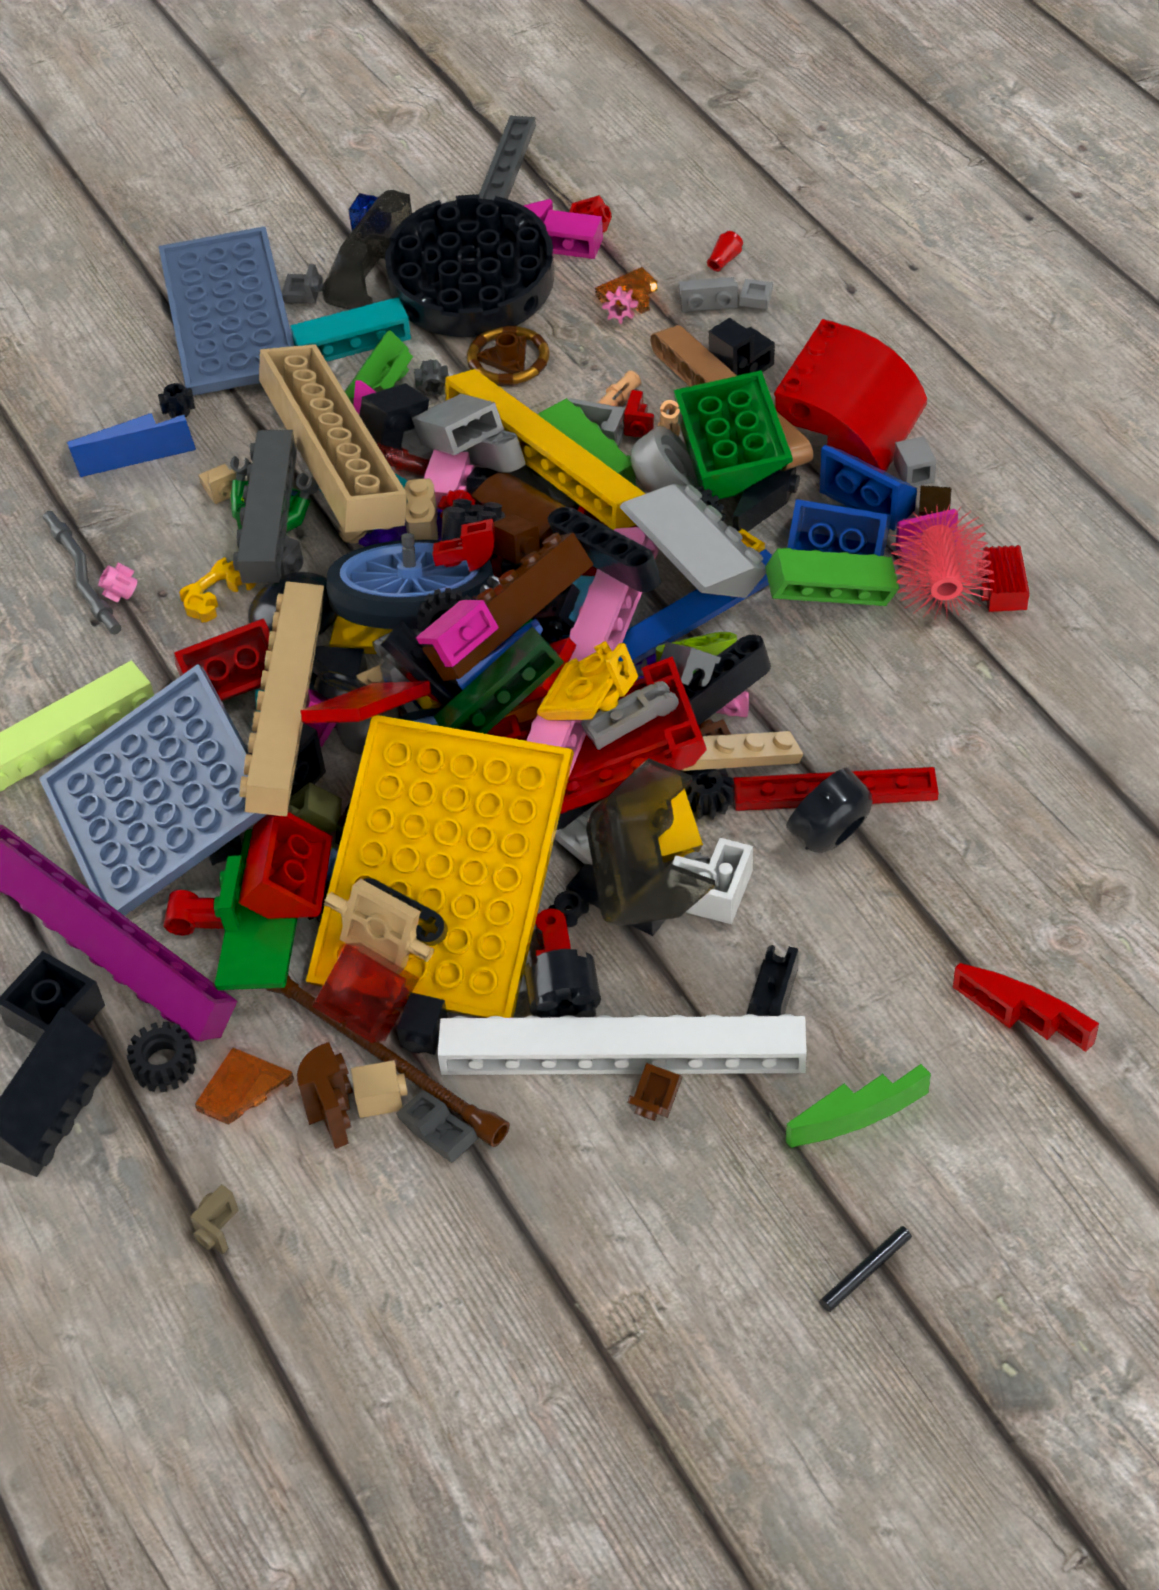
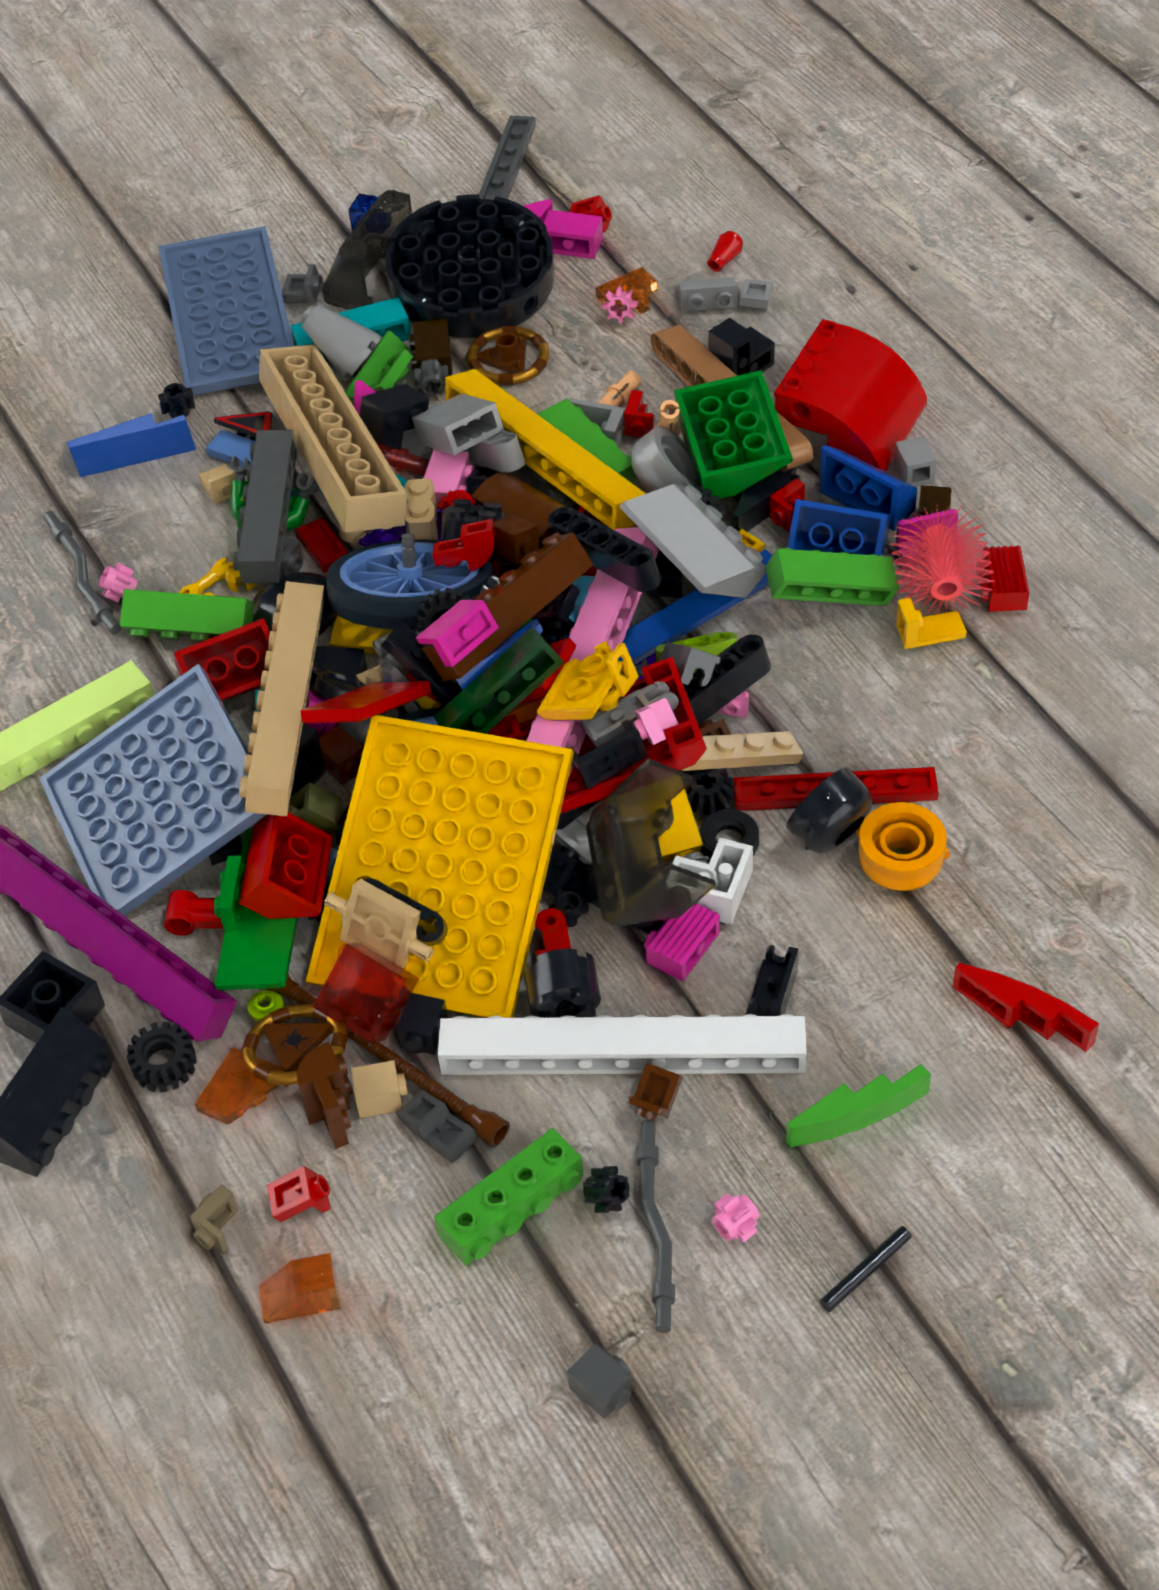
(182, 614): none -> bright green brick
(228, 445): none -> medium blue tile
(246, 423): none -> piece
(264, 997): none -> lime plate
(290, 1041): none -> reddish brown piece
(297, 1193): none -> red bracket
(300, 1289): none -> clear orange slope
(321, 543): none -> red tile
(339, 339): none -> light grey cone
(341, 754): none -> reddish brown brick
(430, 343): none -> dark brown brick
(509, 1197): none -> bright green brick
(561, 870): none -> black bracket
(601, 1381): none -> dark grey brick
(606, 1189): none -> black gear
(610, 757): none -> black hinge
(654, 719): none -> bright pink bracket
(663, 1290): none -> dark grey bar
(672, 578): none -> black brick
(682, 941): none -> dark pink brick
(728, 819): none -> black tyre
(735, 1217): none -> bright pink gear
(783, 503): none -> red bracket
(903, 827): none -> light orange piece
(927, 630): none -> yellow bracket

